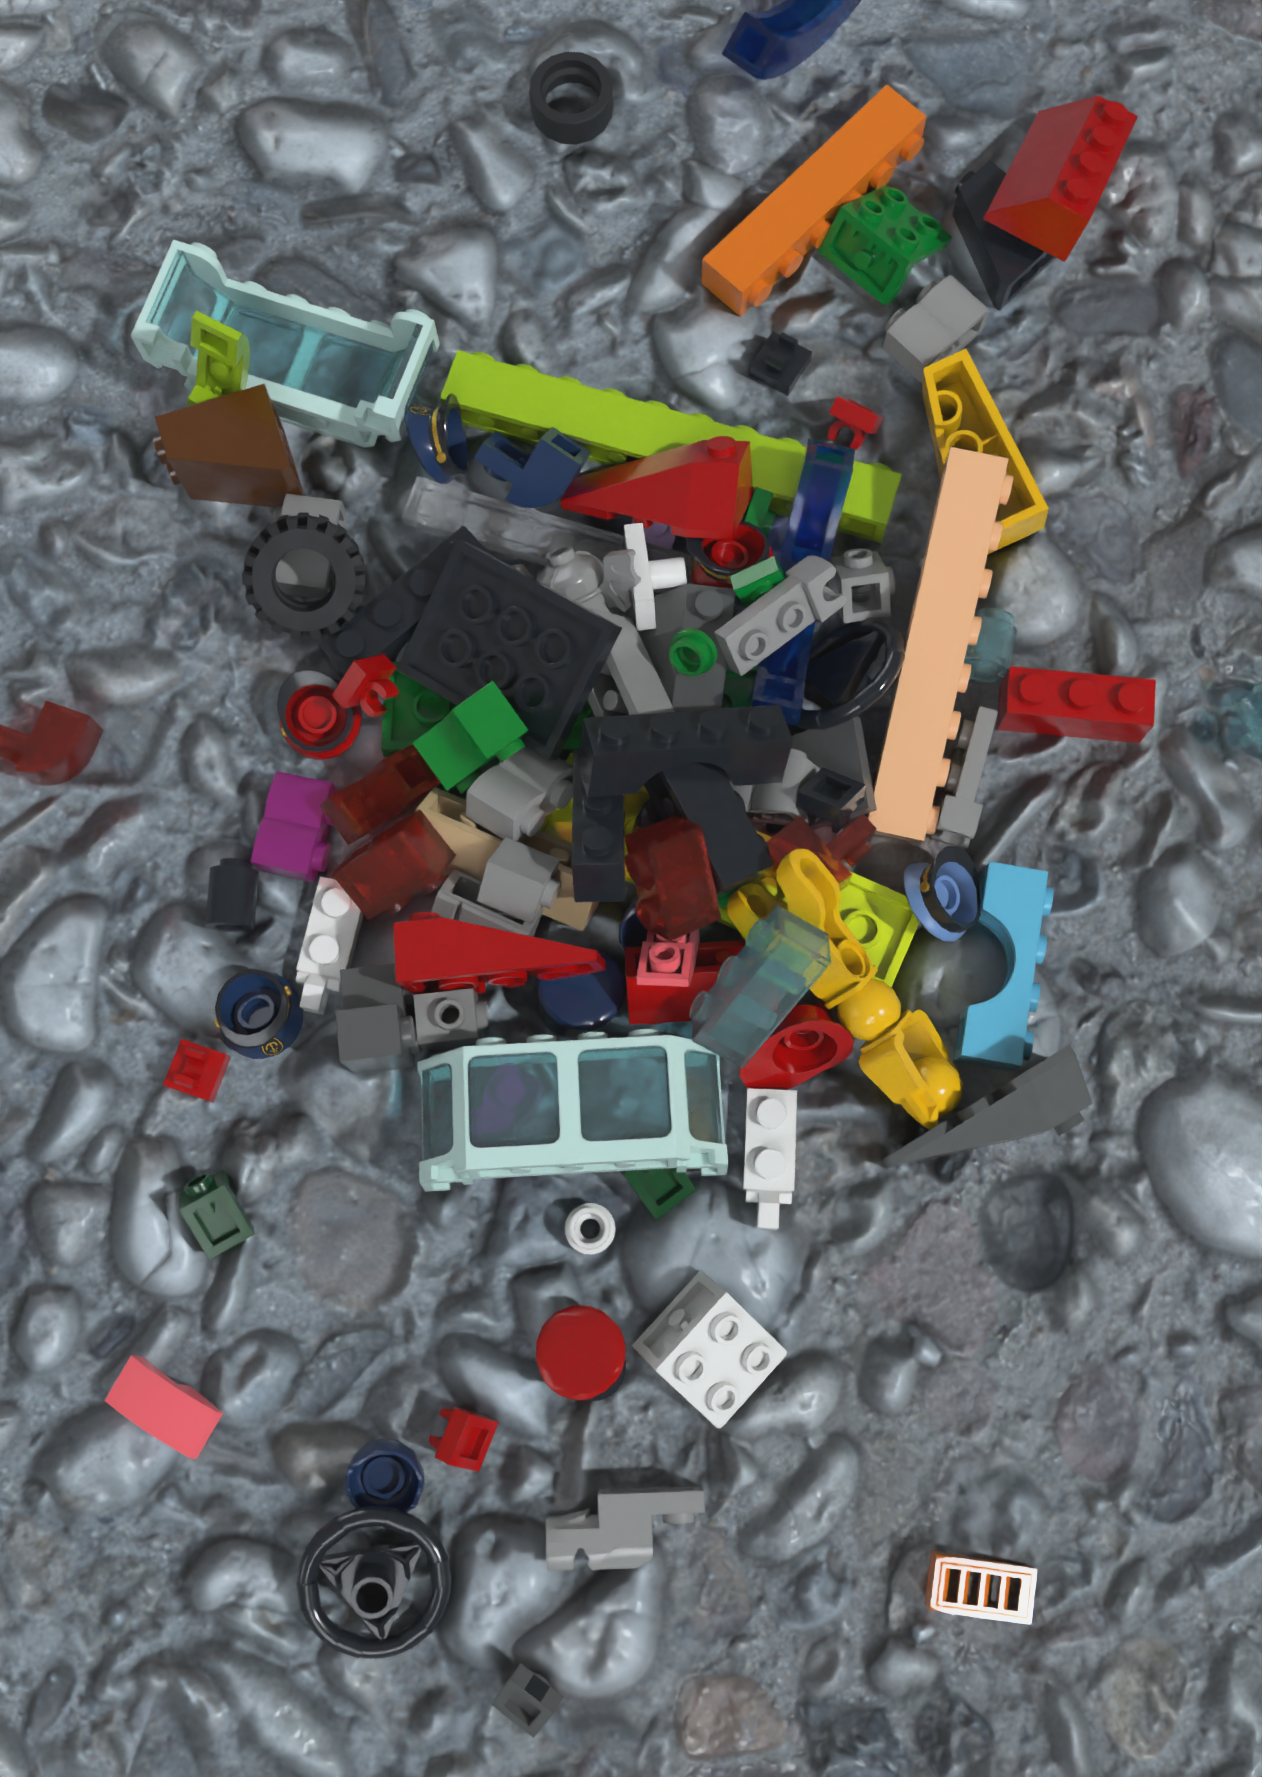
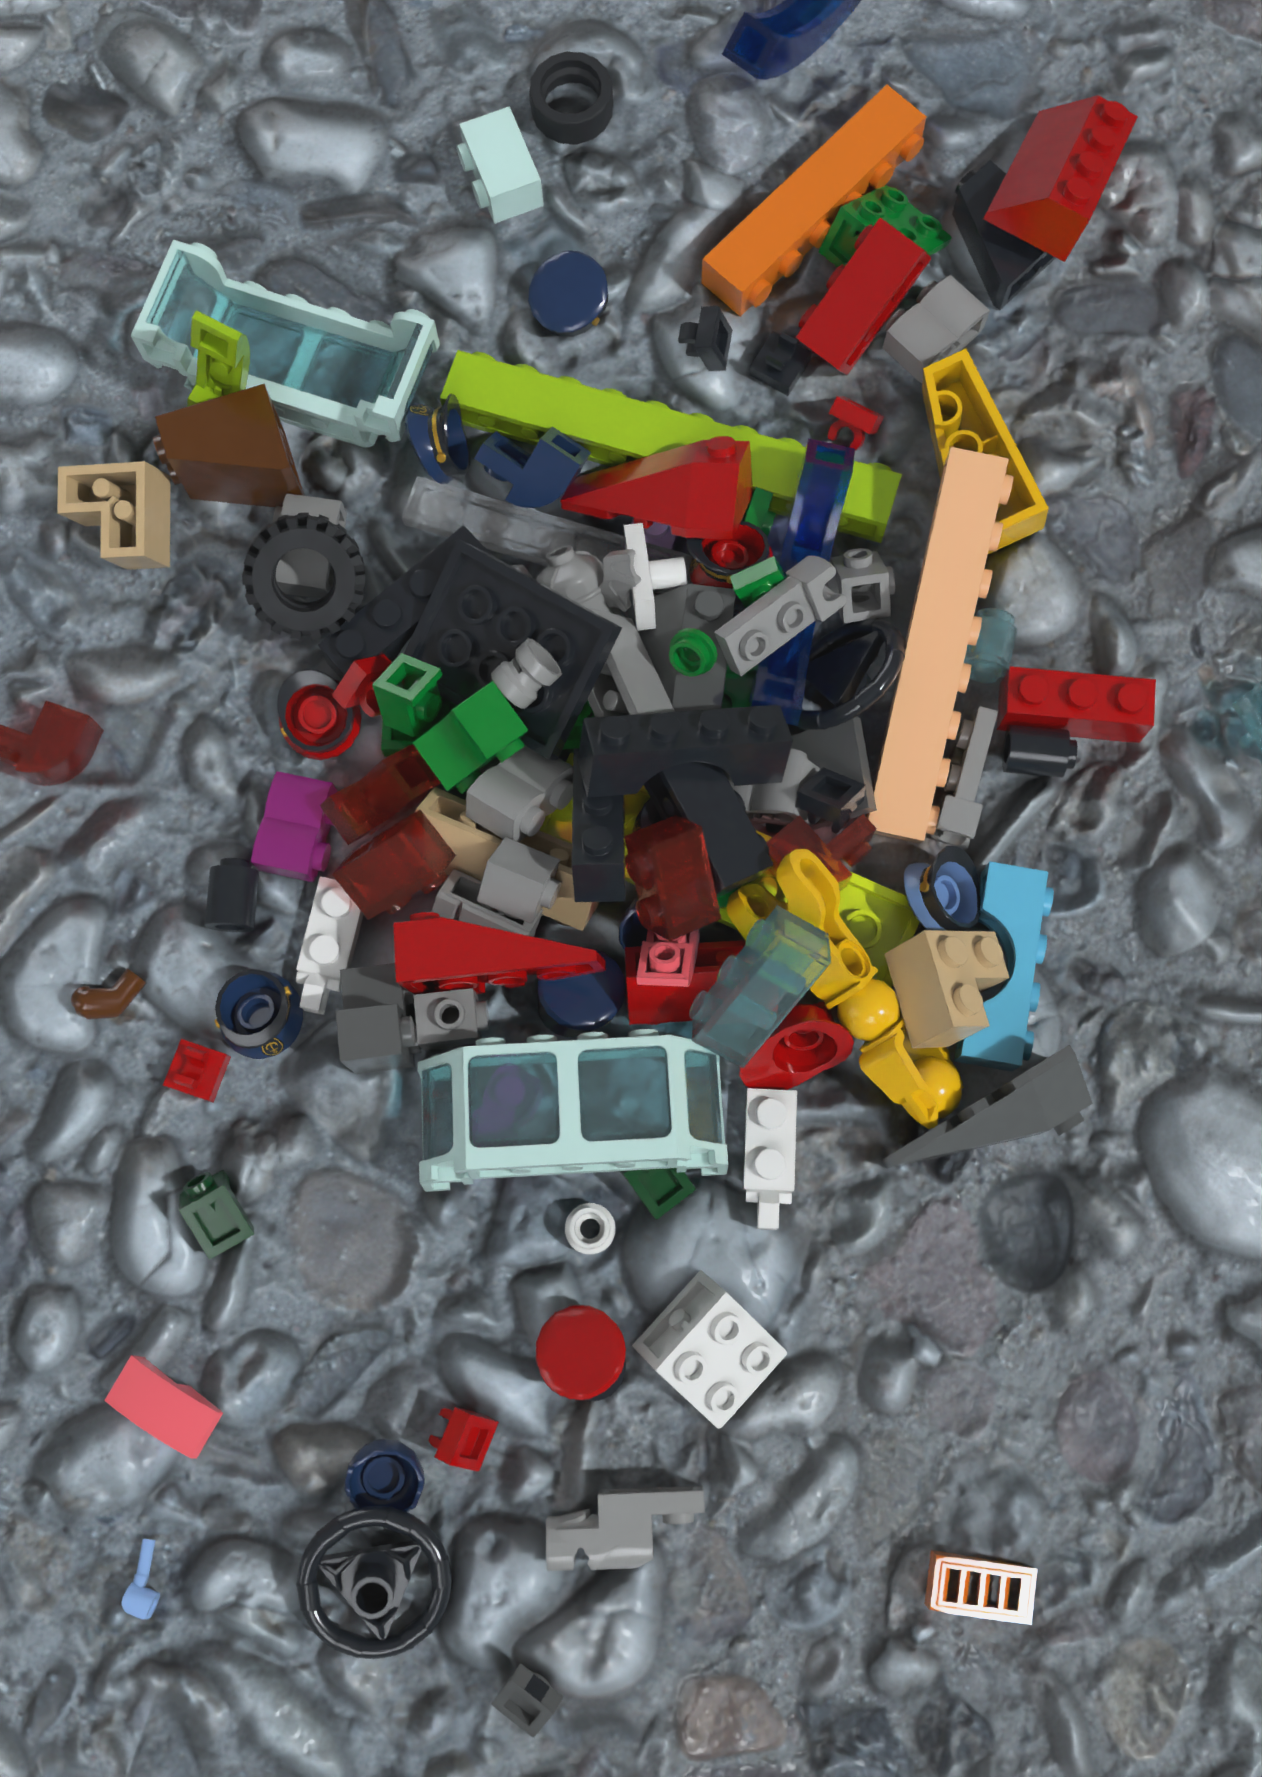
(107, 1002): none -> reddish brown arm
(129, 506): none -> tan brick
(139, 1599): none -> light blue hand
(416, 705): none -> green brick
(501, 165): none -> light aqua brick
(526, 673): none -> light grey wheel
(568, 293): none -> dark blue piece
(708, 338): none -> black tile
(862, 295): none -> red brick
(941, 982): none -> tan brick
(1038, 751): none -> black brick

